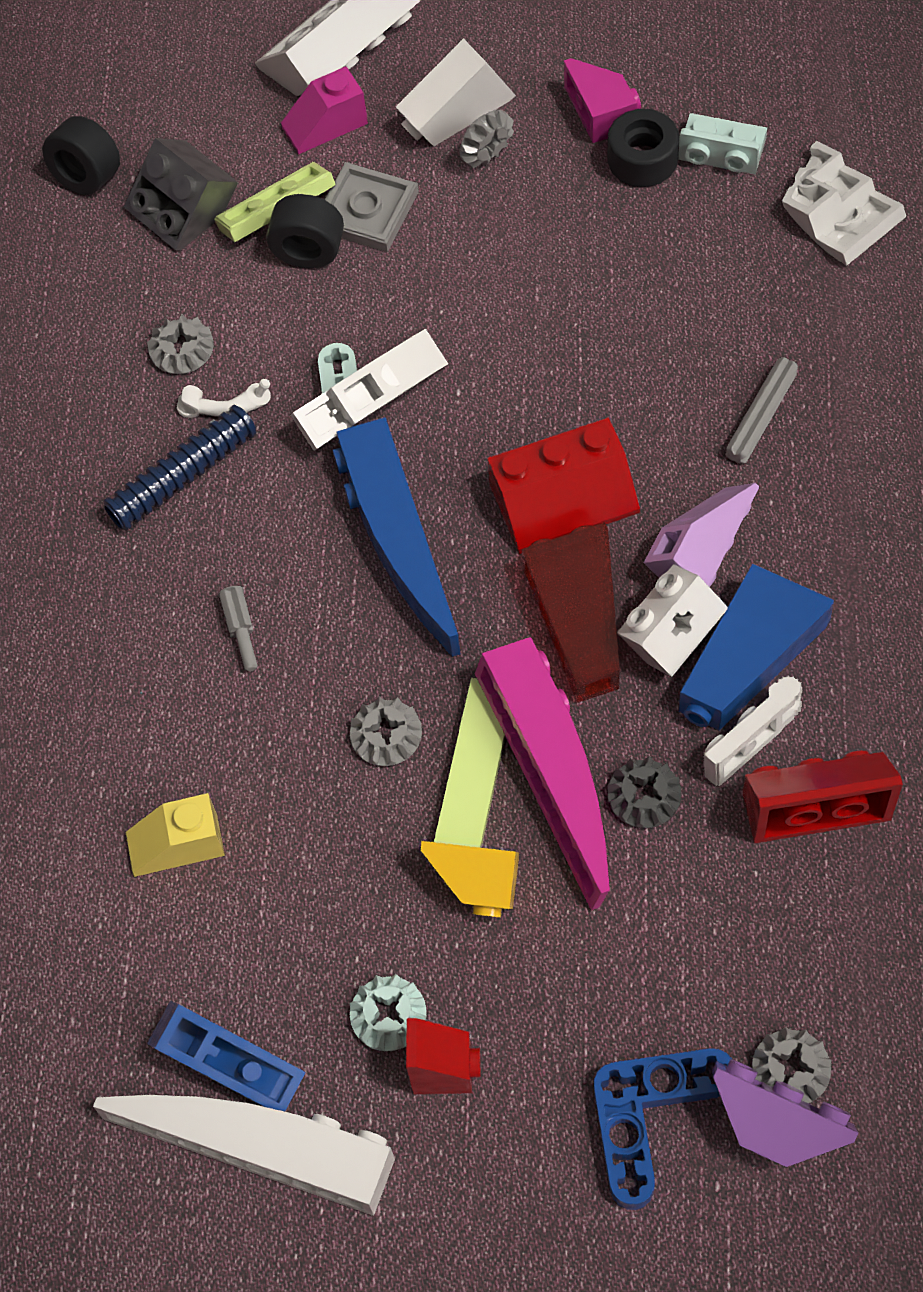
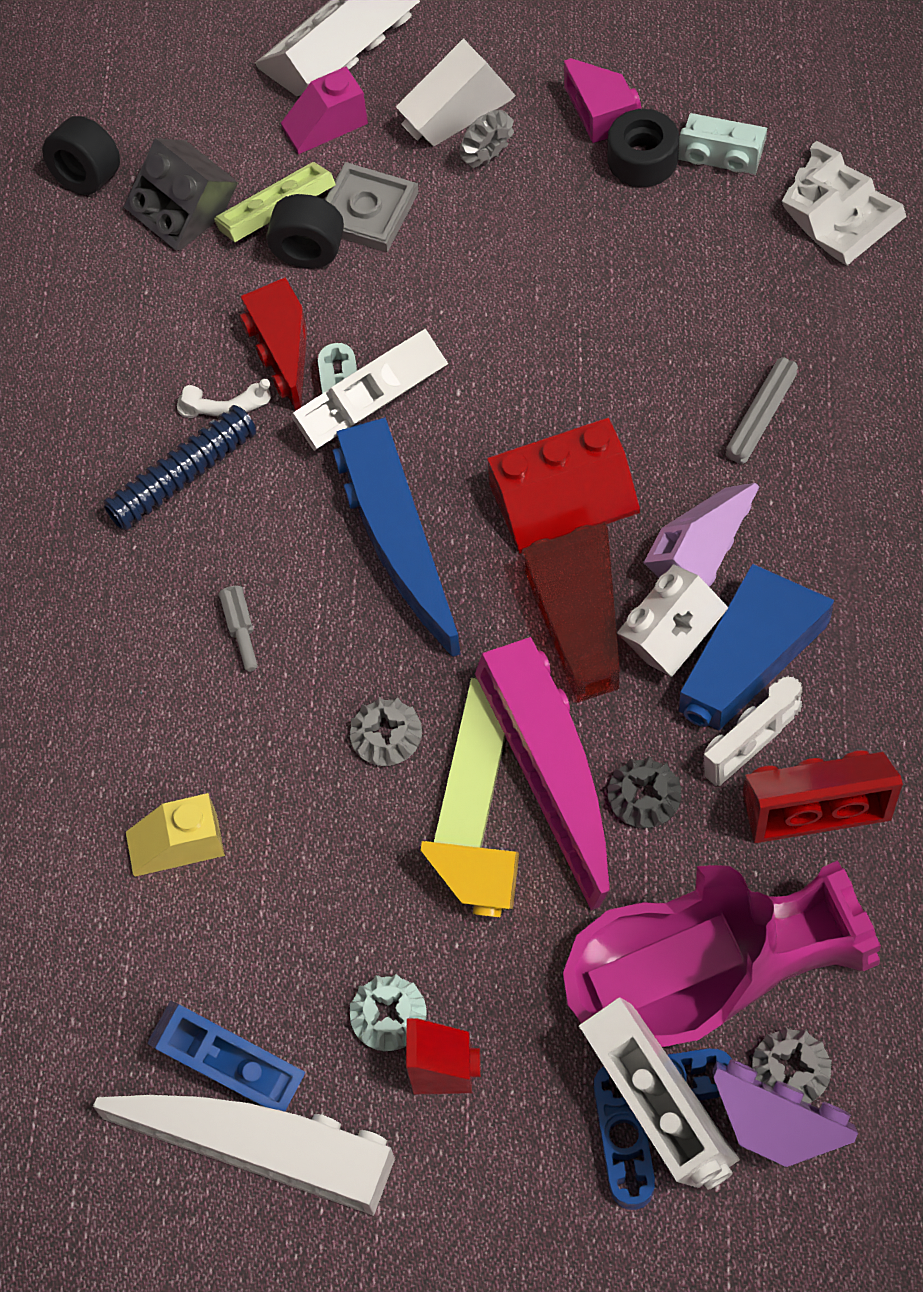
(194, 351): light grey gear -> none
(281, 330): none -> red slope
(659, 1097): none -> white slope
(715, 950): none -> dark pink animal

